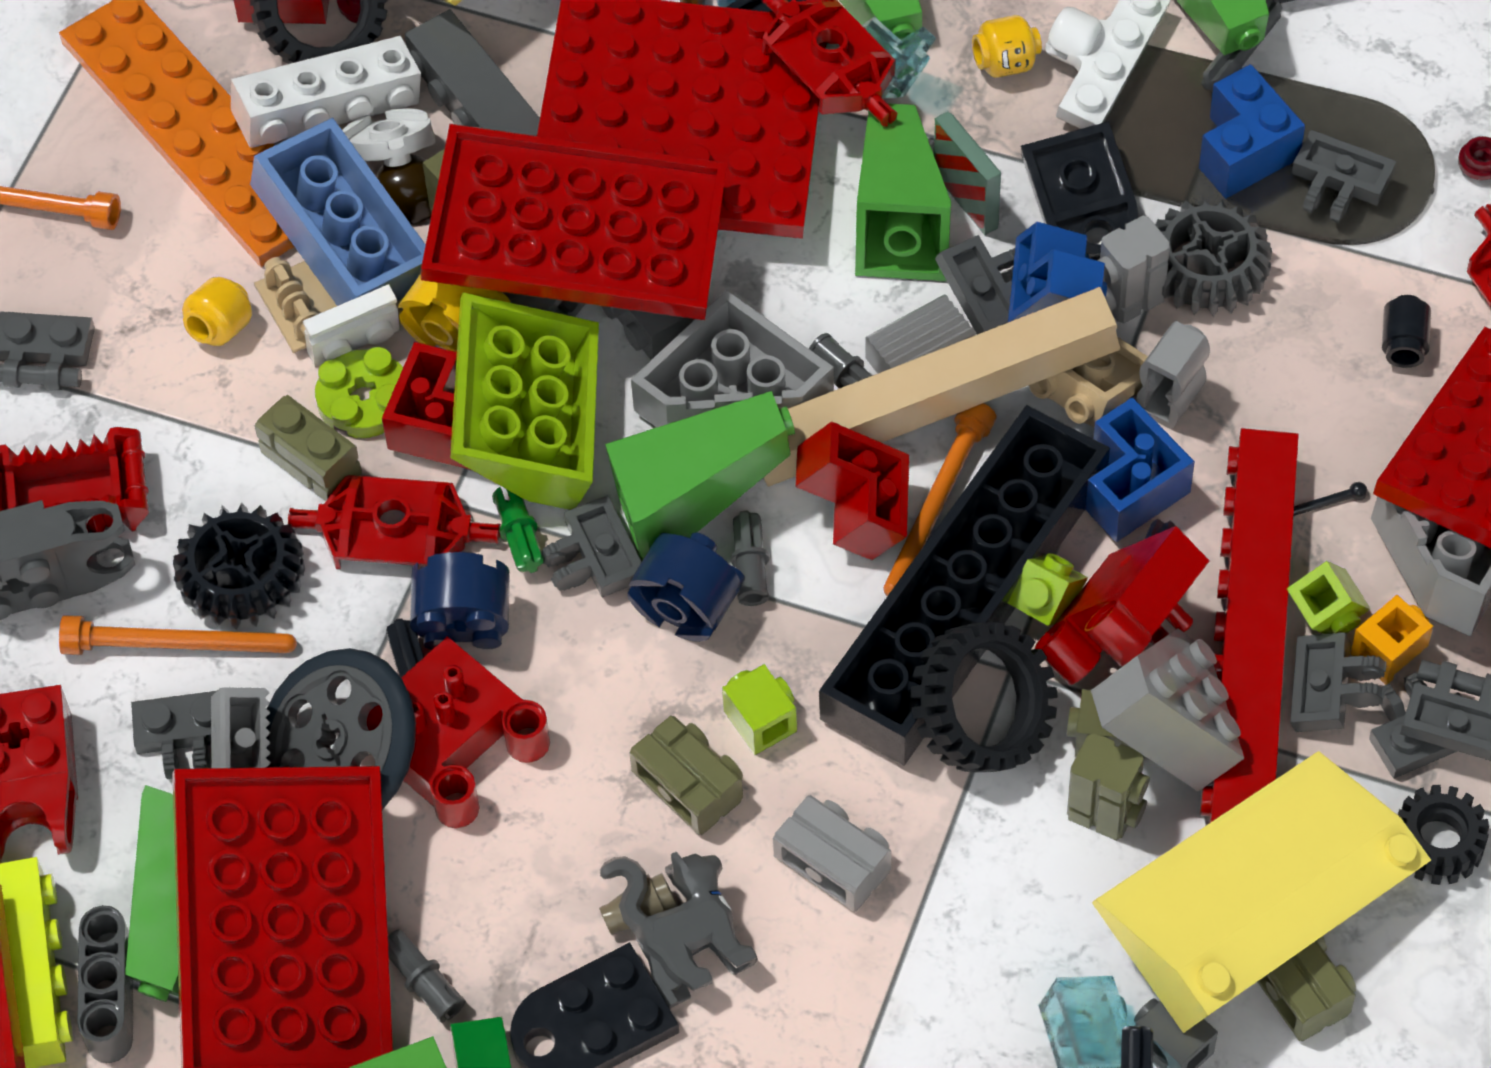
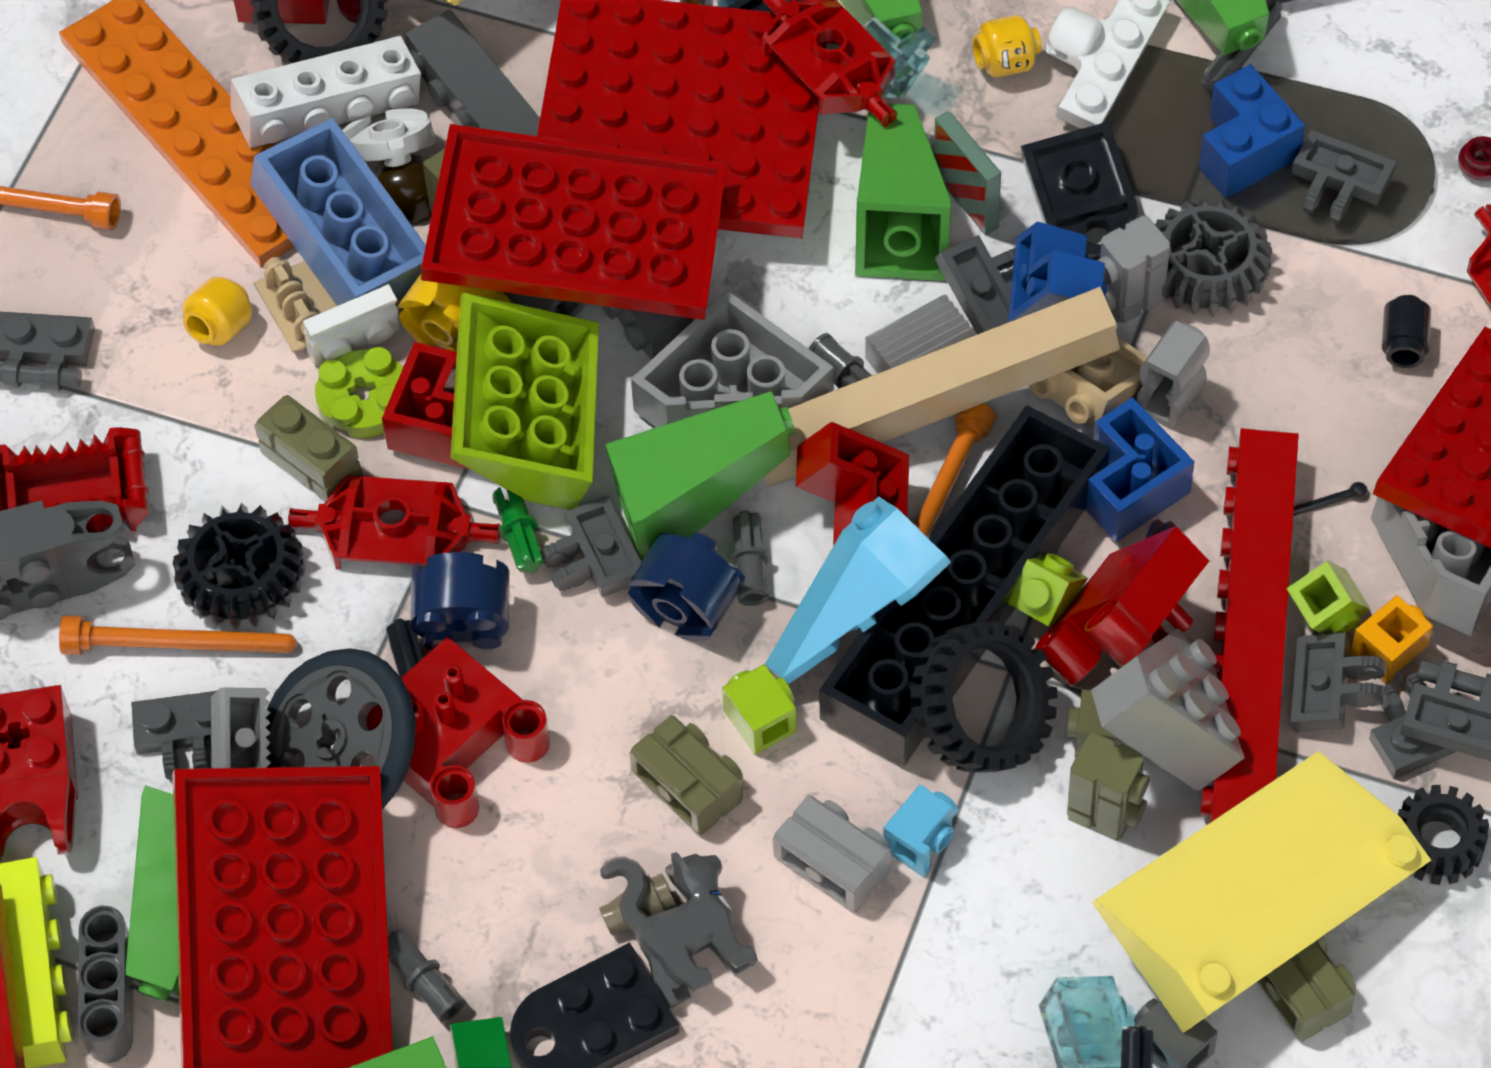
(870, 565): none -> medium azure wedge
(920, 828): none -> medium azure brick

